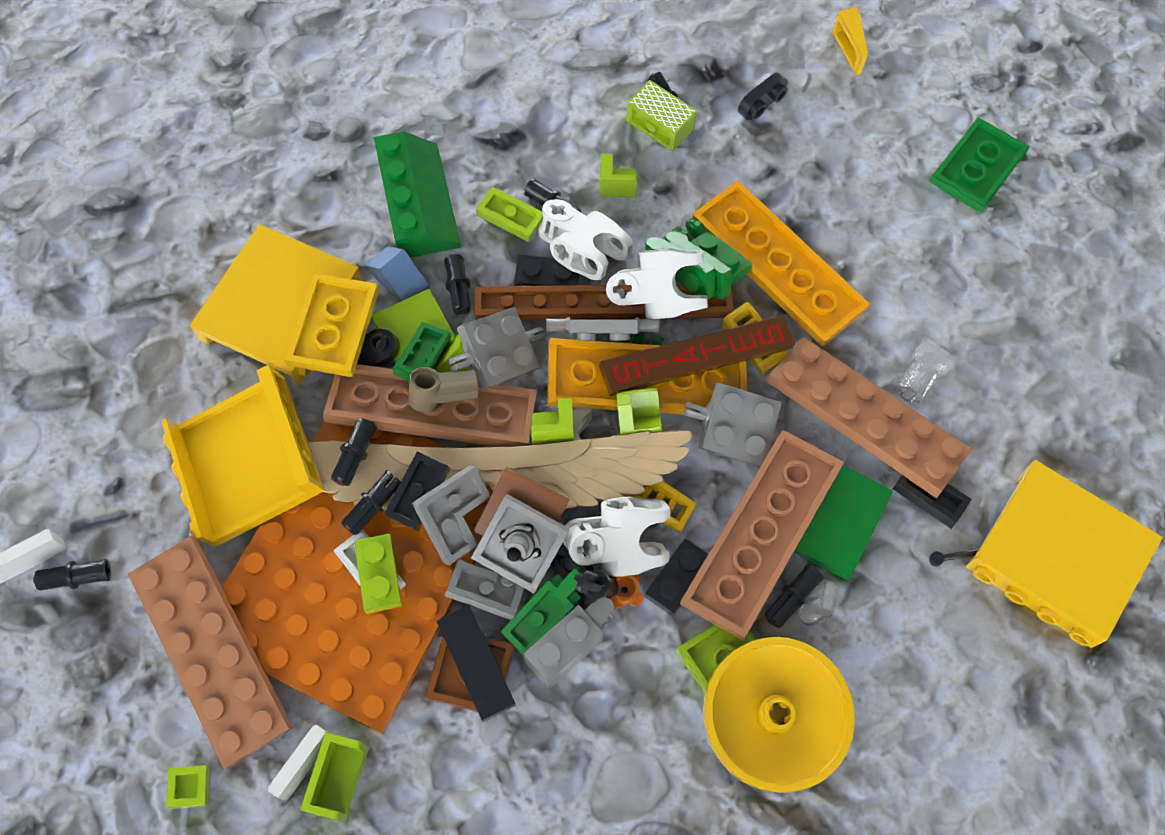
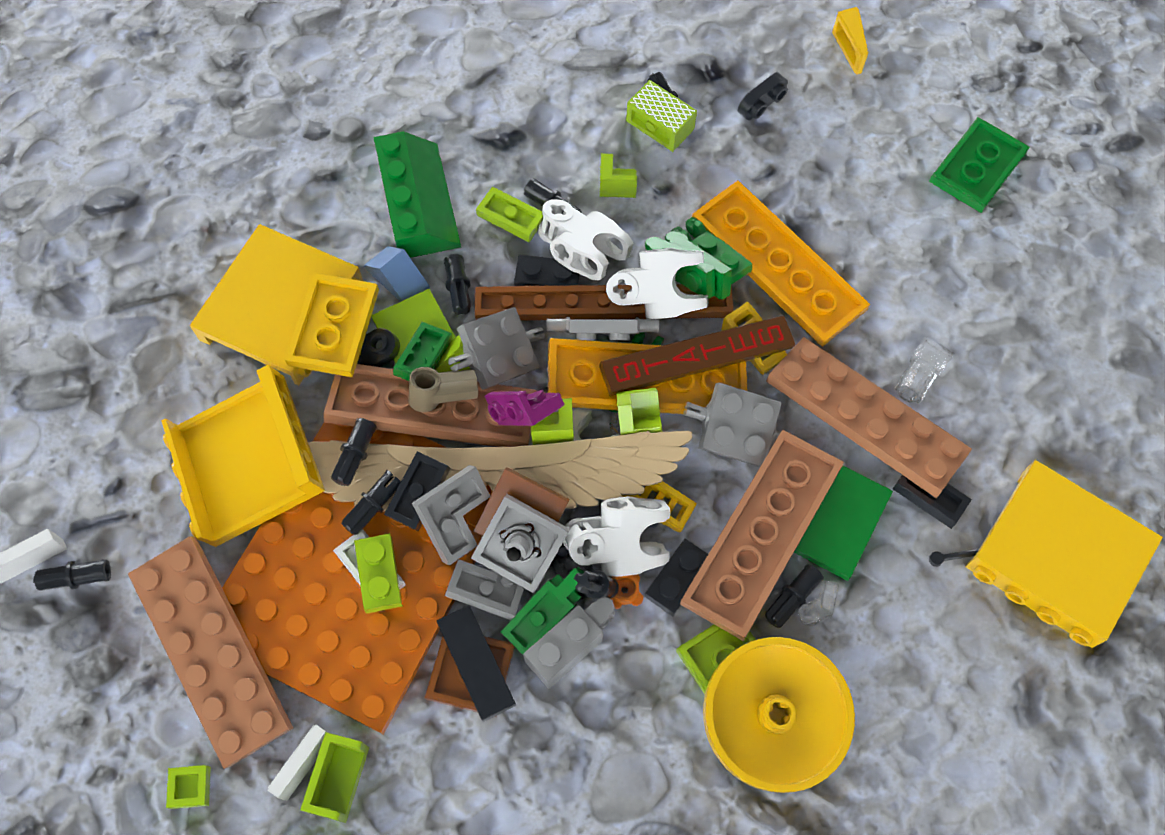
(520, 408): none -> magenta bracket

